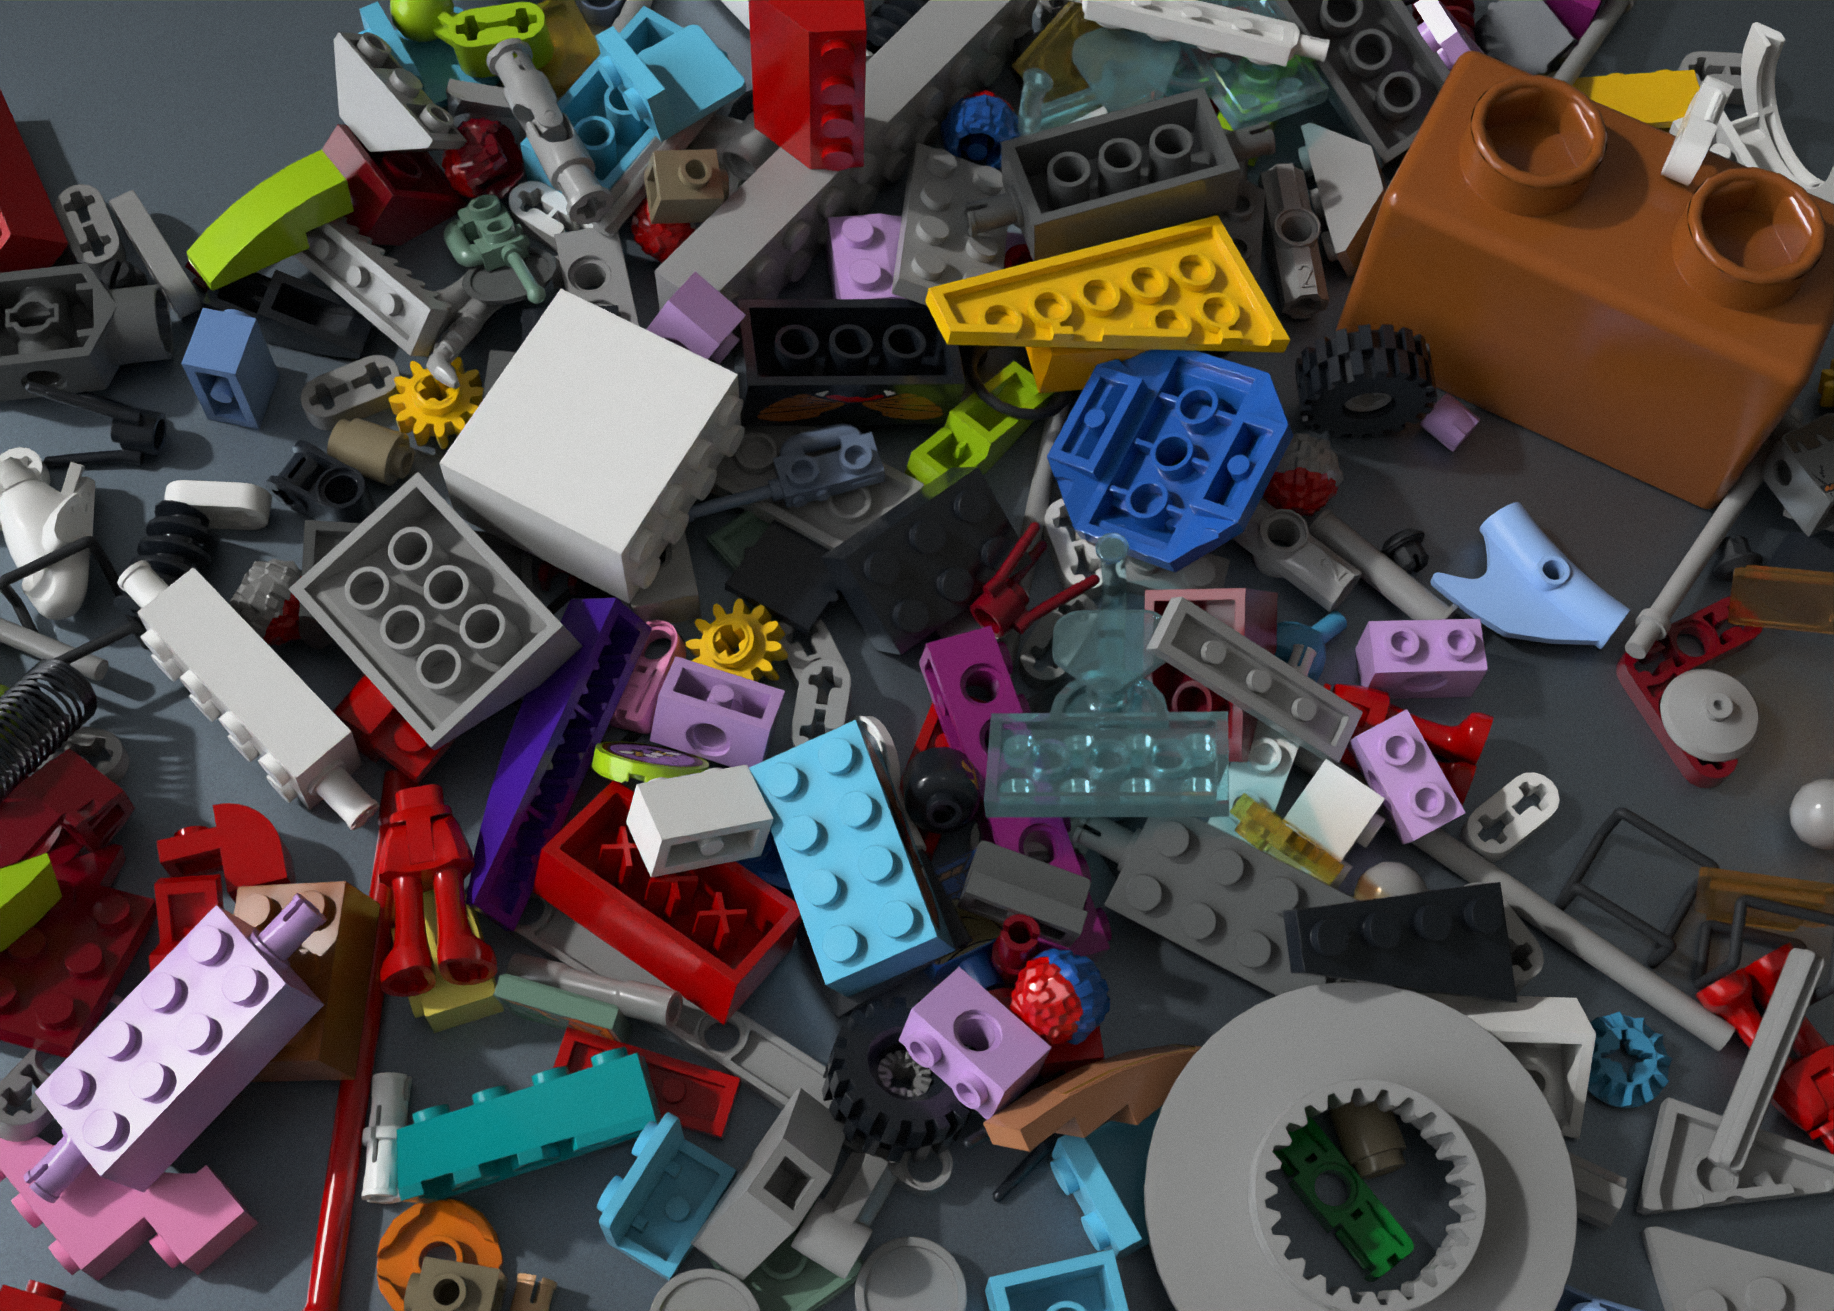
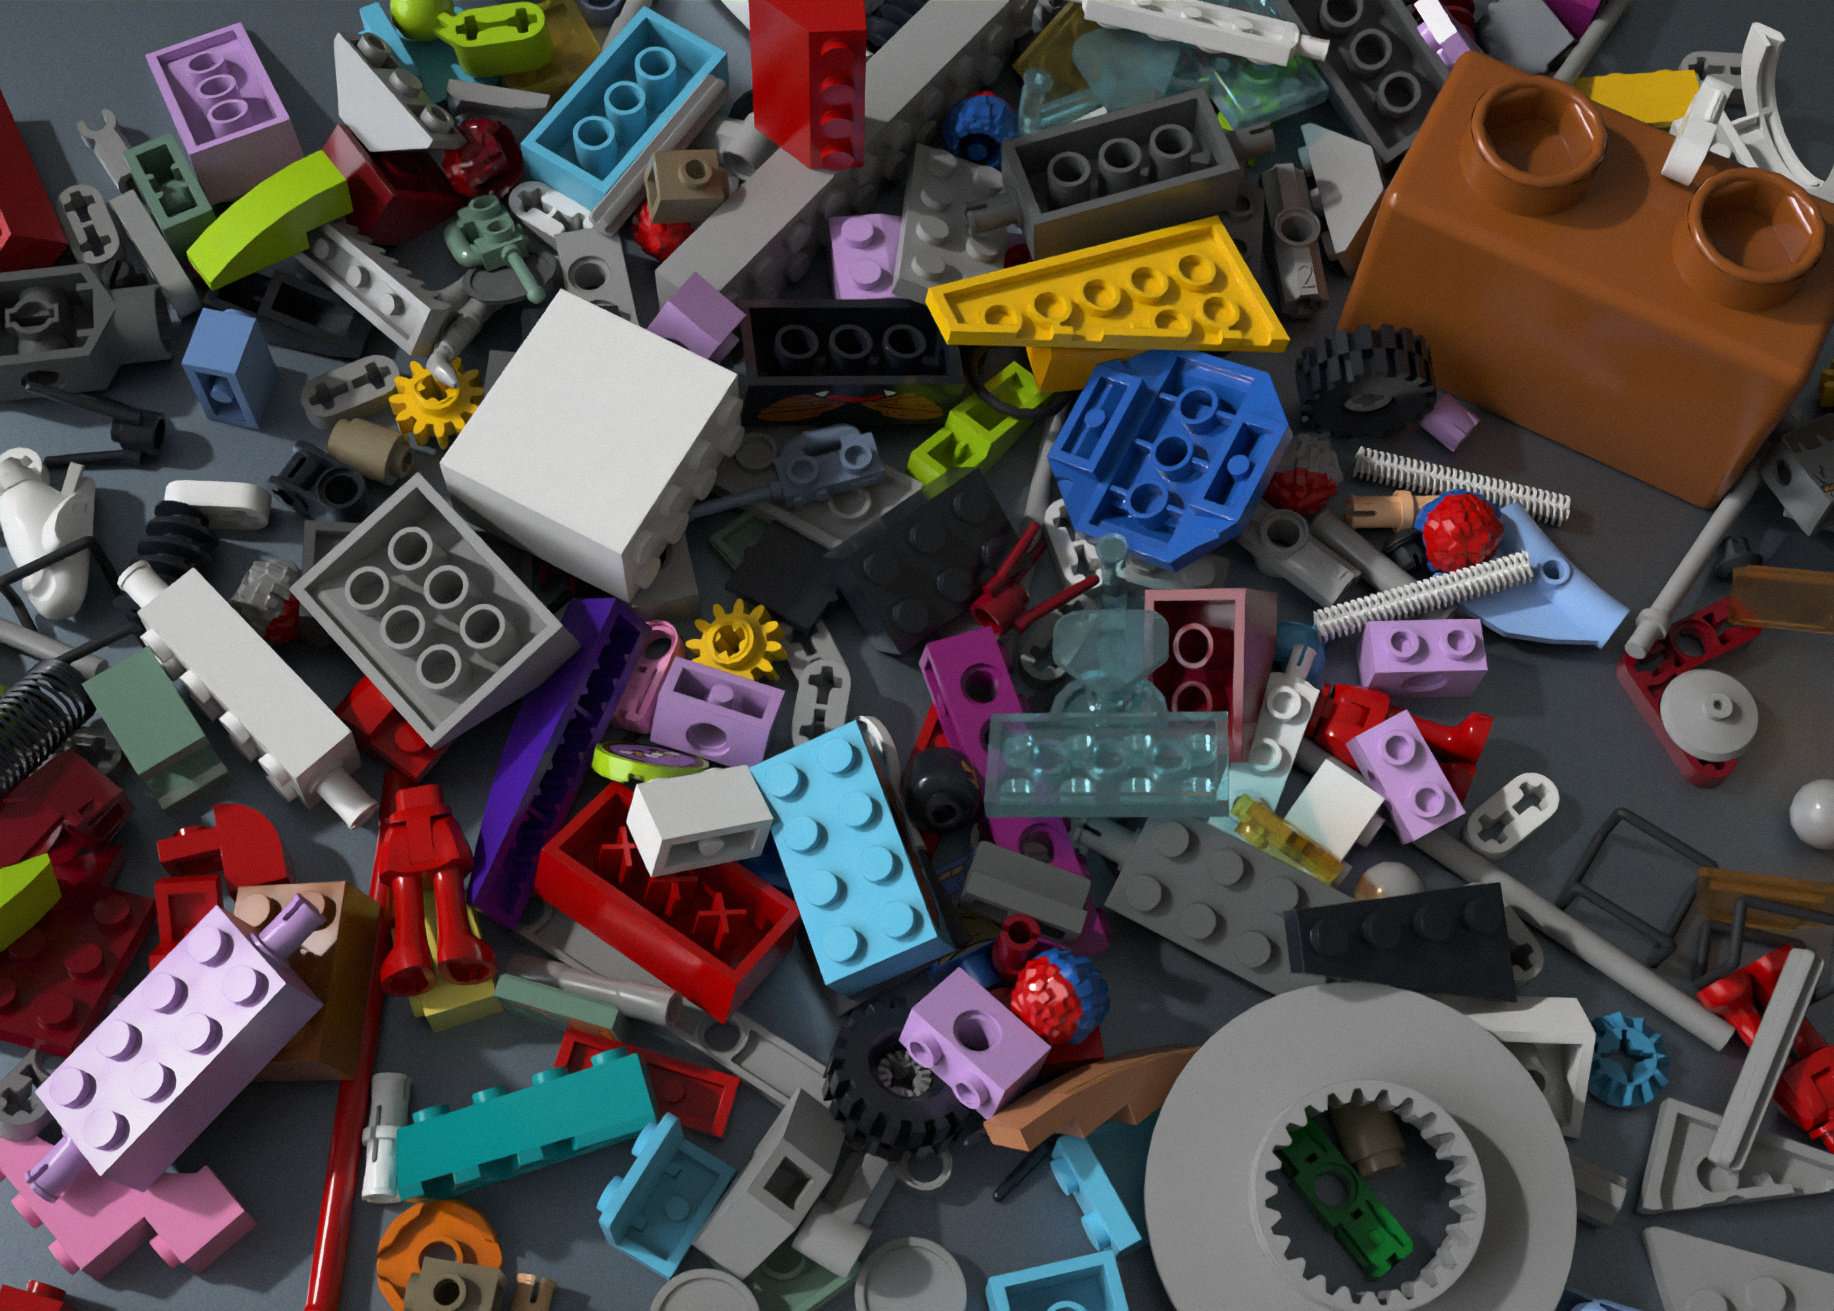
(108, 148): none -> light grey bar
(157, 731): none -> sand green piece
(170, 192): none -> sand green brick
(225, 112): none -> lavender slope
(549, 131): light grey piece -> none
(670, 81): medium azure bracket -> none
(1254, 679): light grey plate -> none
(1385, 511): none -> light nougat pin
(1424, 593): none -> white axle
(1444, 480): none -> white axle
(1459, 530): none -> red piece

